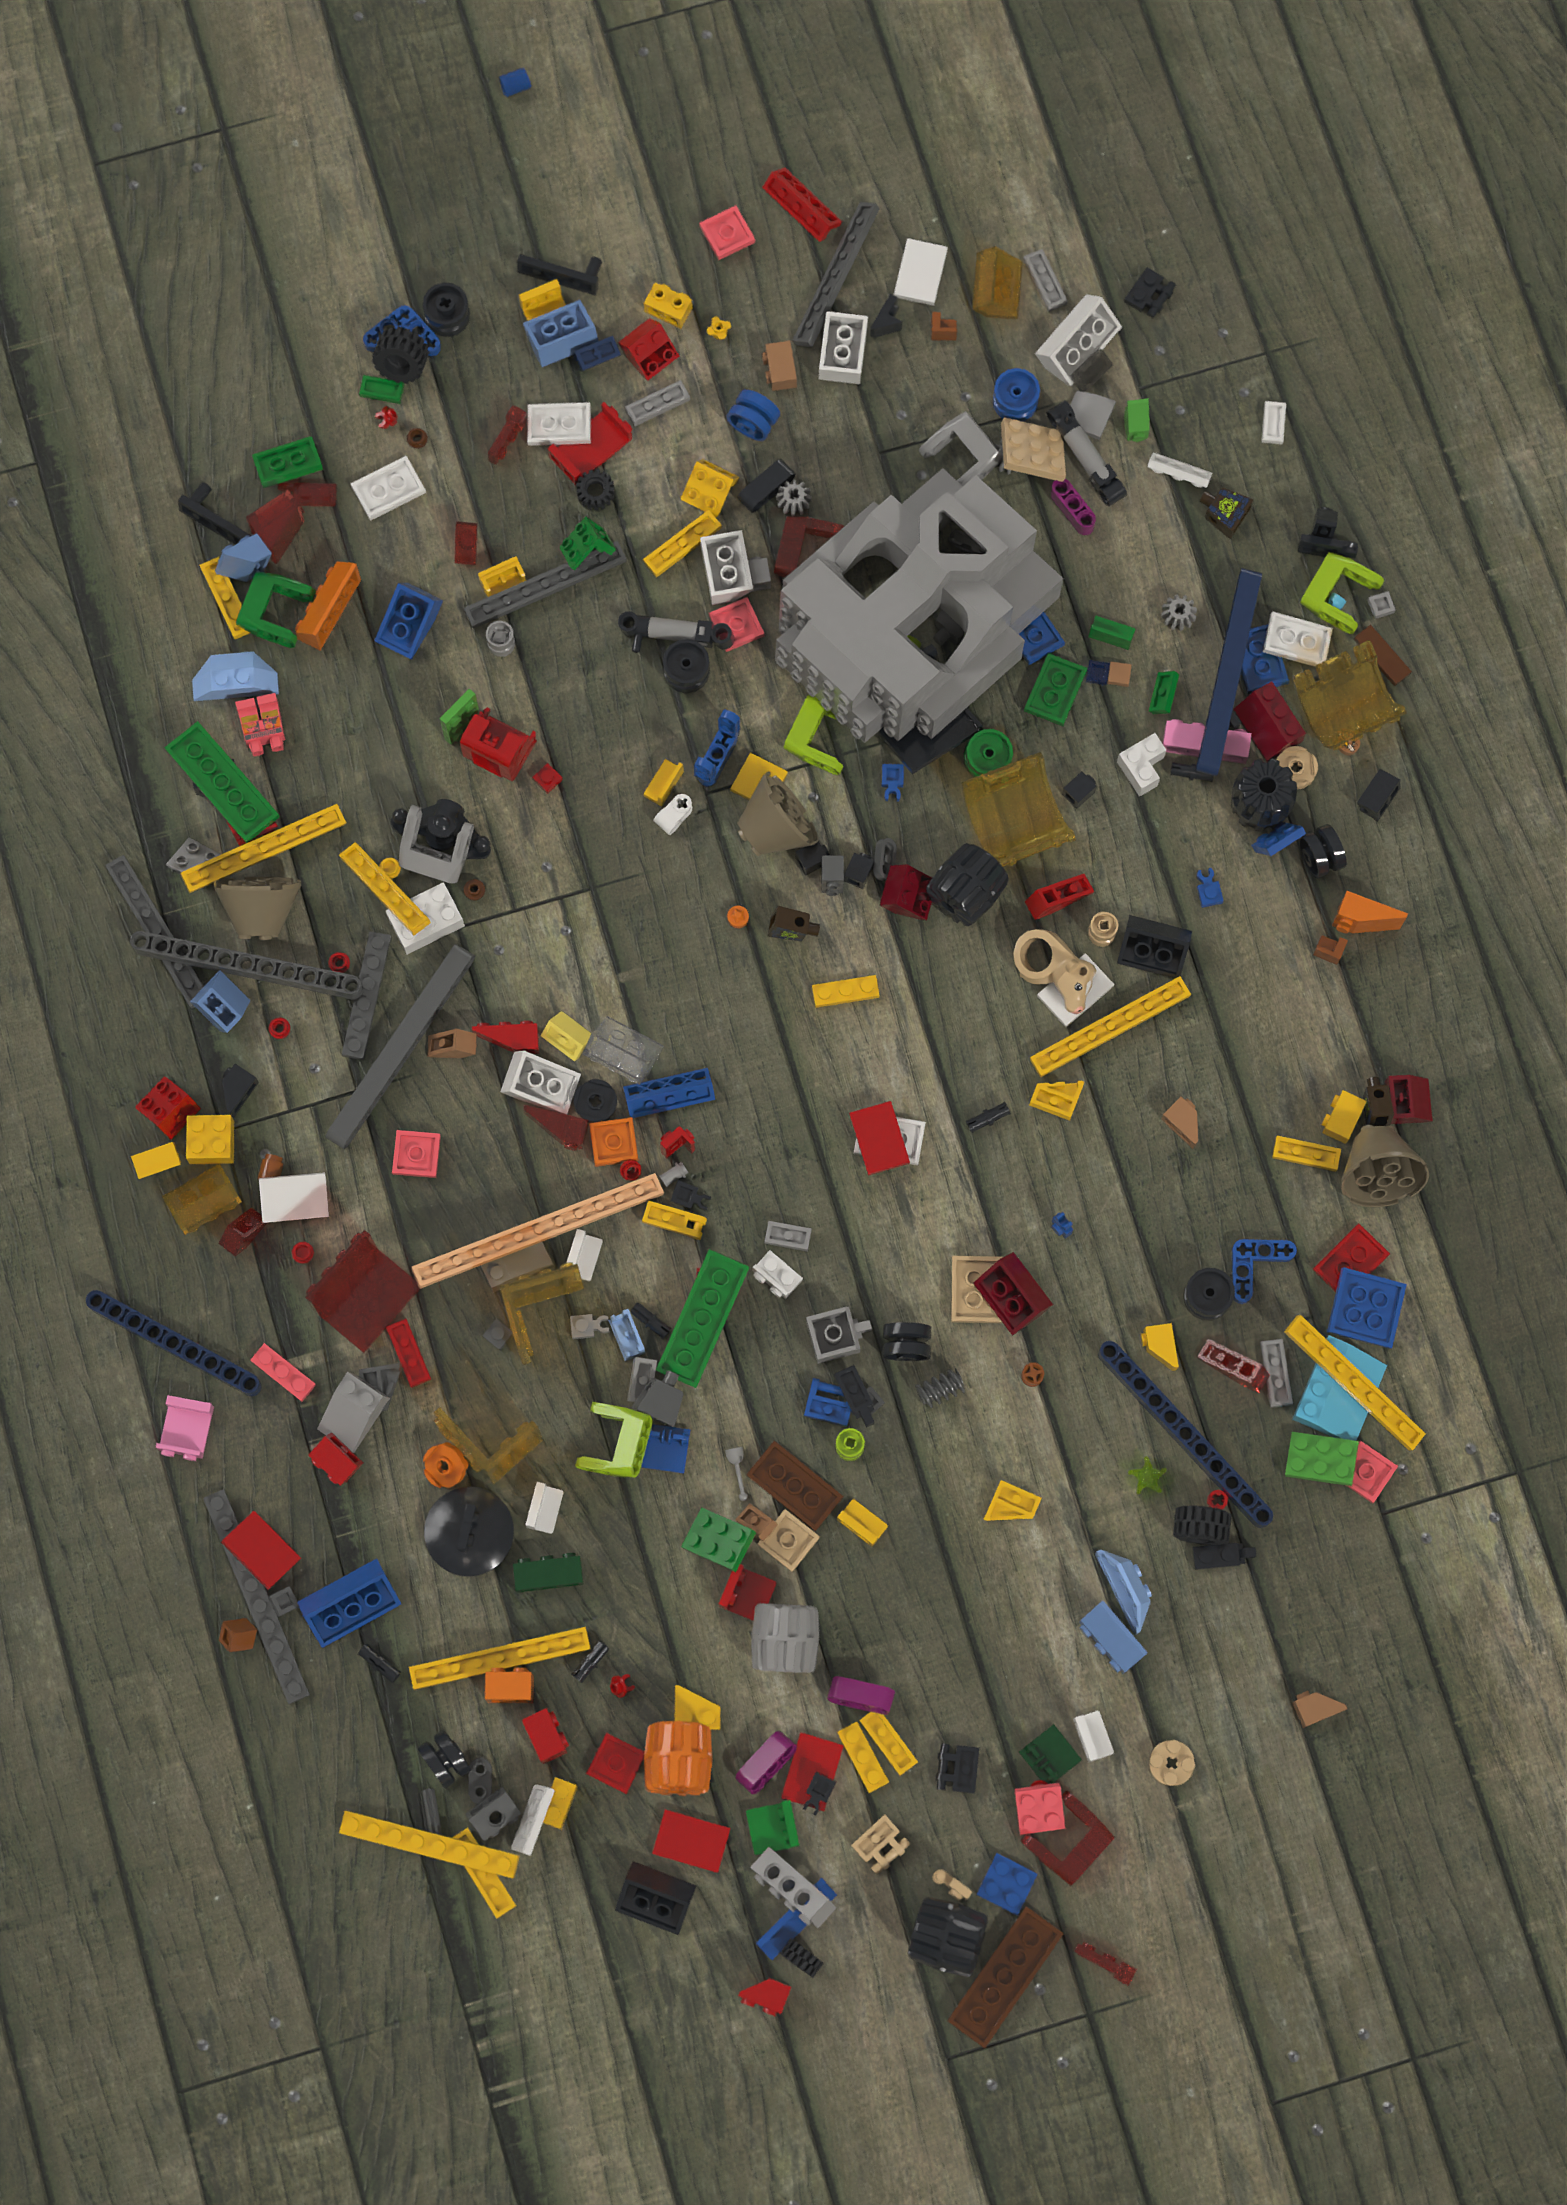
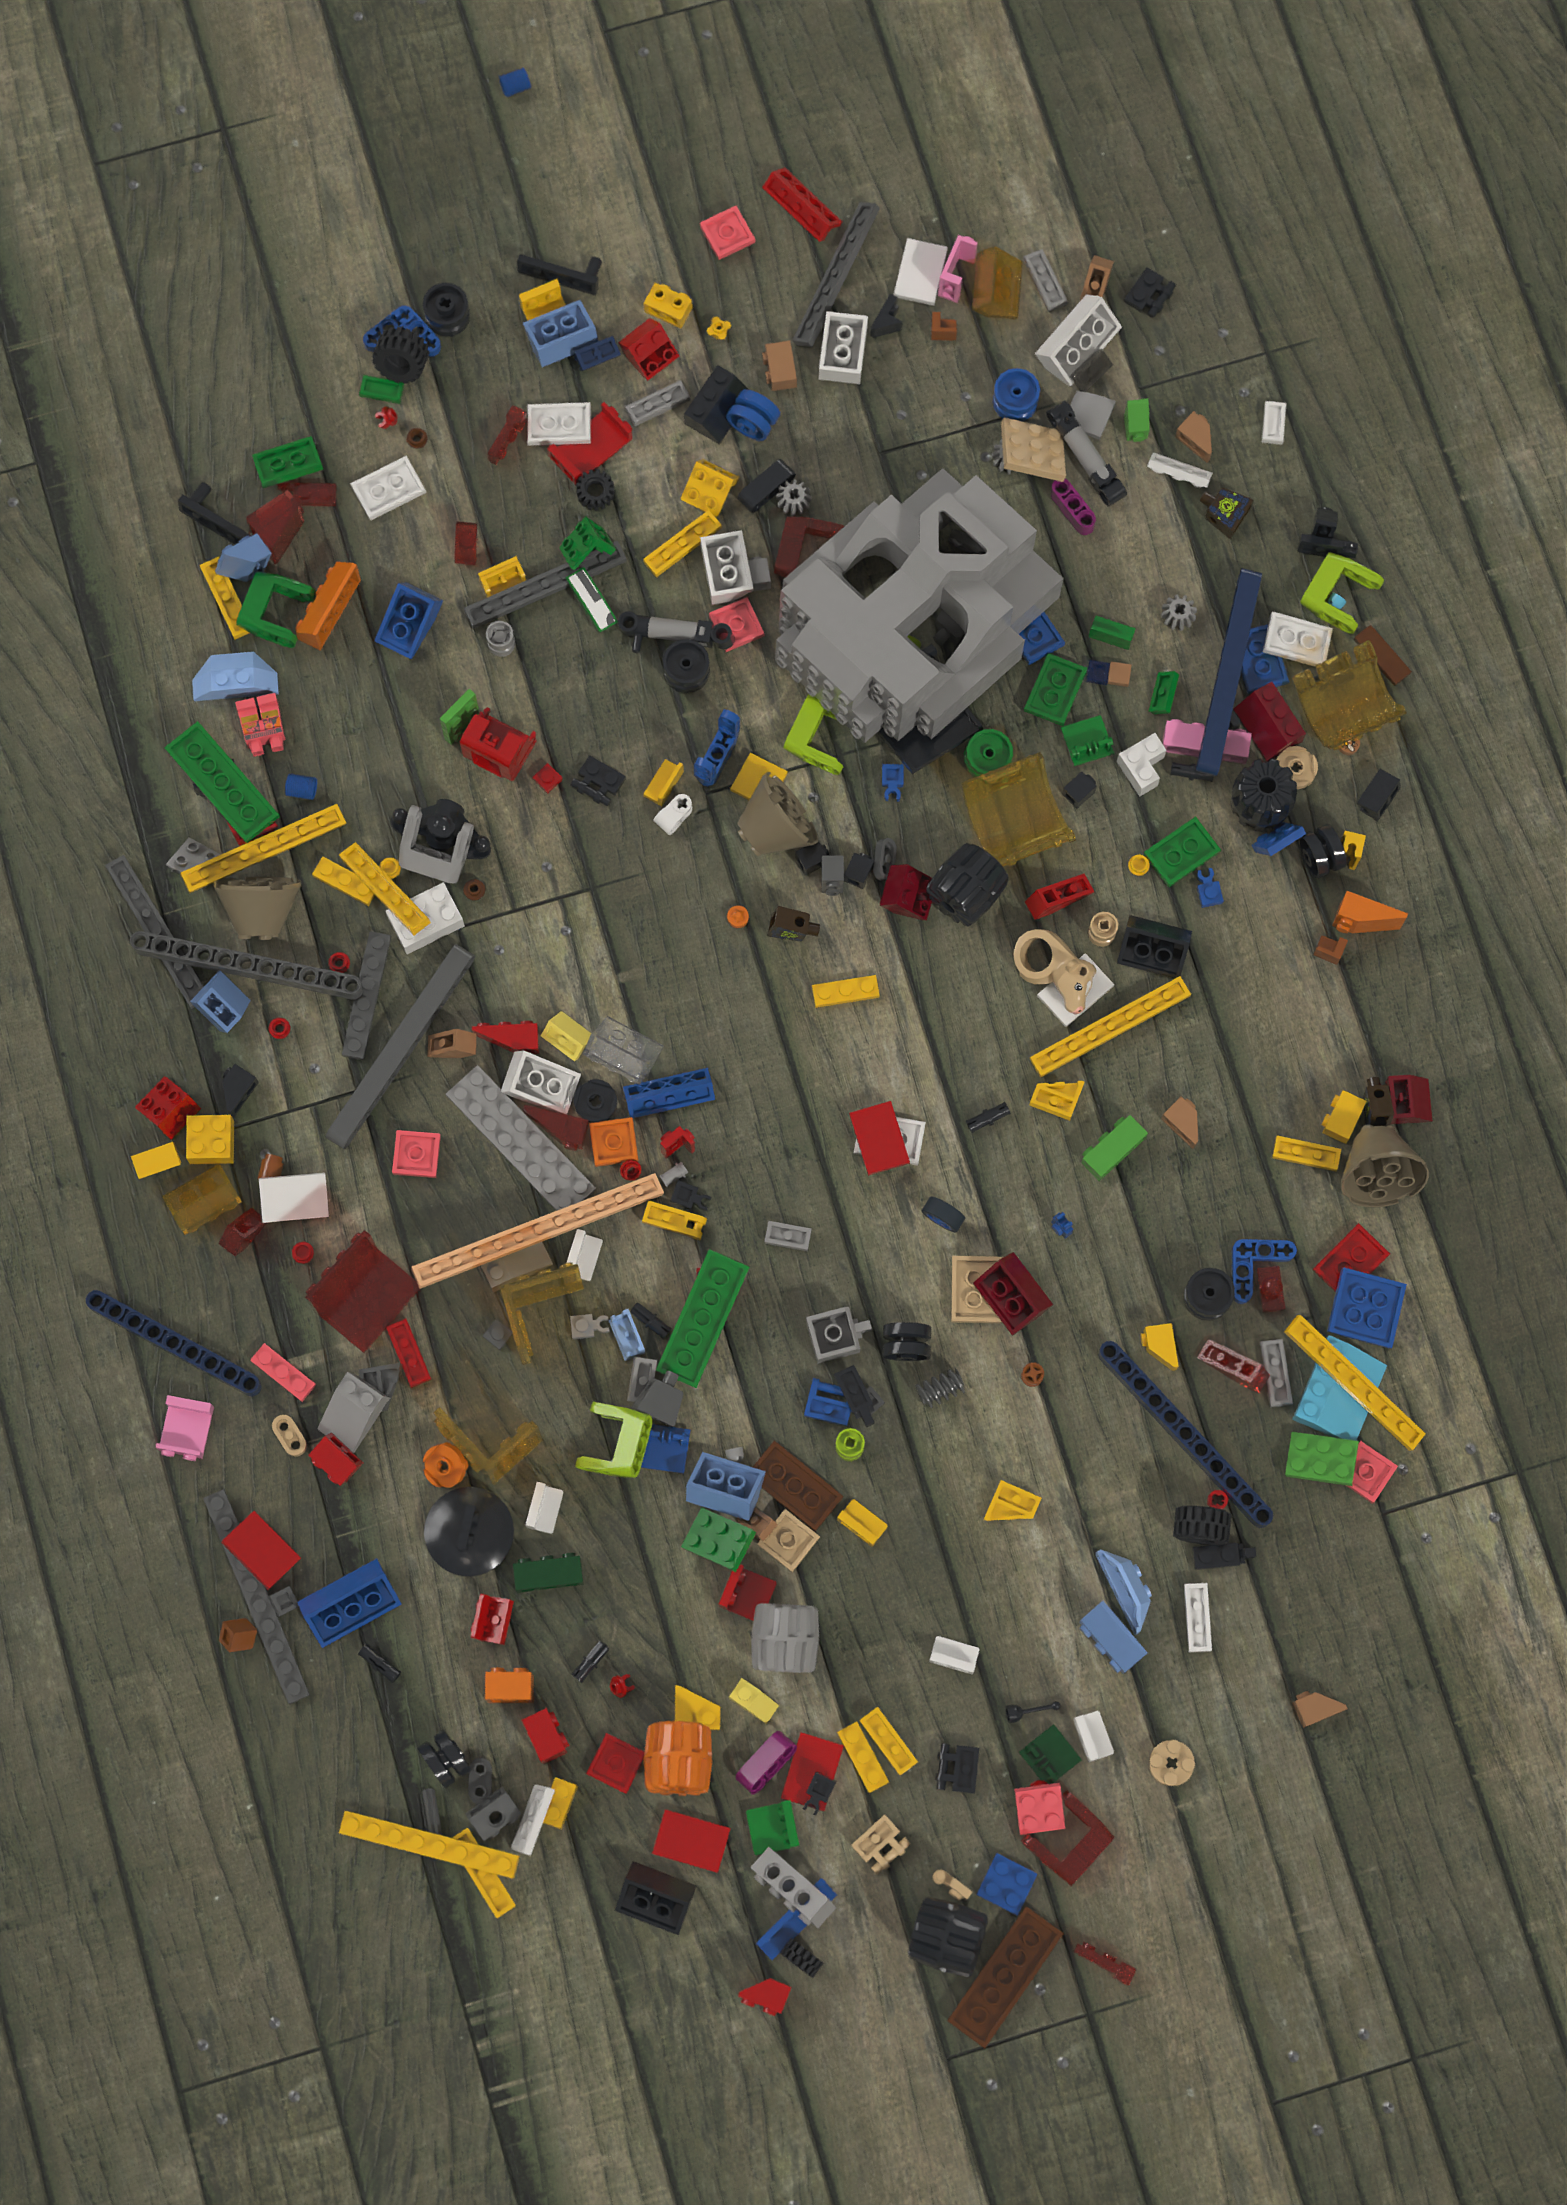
(289, 1436): none -> tan plate
(301, 786): none -> blue piece
(343, 880): none -> yellow plate
(491, 1619): none -> red bracket
(499, 1657): yellow plate -> none
(519, 1140): none -> light grey plate
(591, 600): none -> slope
(601, 775): none -> black plate
(712, 403): none -> black slope
(725, 1486): none -> medium blue slope
(753, 1701): none -> light yellow slope
(777, 1275): white bracket -> none
(861, 1695): magenta beam -> none
(943, 1214): none -> black wheel
(950, 284): none -> bright pink panel
(954, 1655): none -> white panel
(974, 439): light grey connector -> none
(1015, 1713): none -> black hinge
(1087, 740): none -> green hinge
(1097, 277): none -> medium nougat slope
(1113, 1147): none -> bright green brick
(1138, 865): none -> yellow plate
(1147, 1476): clear neon green animal -> none
(1182, 852): none -> green plate
(1196, 435): none -> medium nougat slope
(1197, 1617): none -> white plate
(1271, 1289): none -> clear red tile
(1353, 847): none -> yellow hinge
(1381, 605): light grey plate -> none

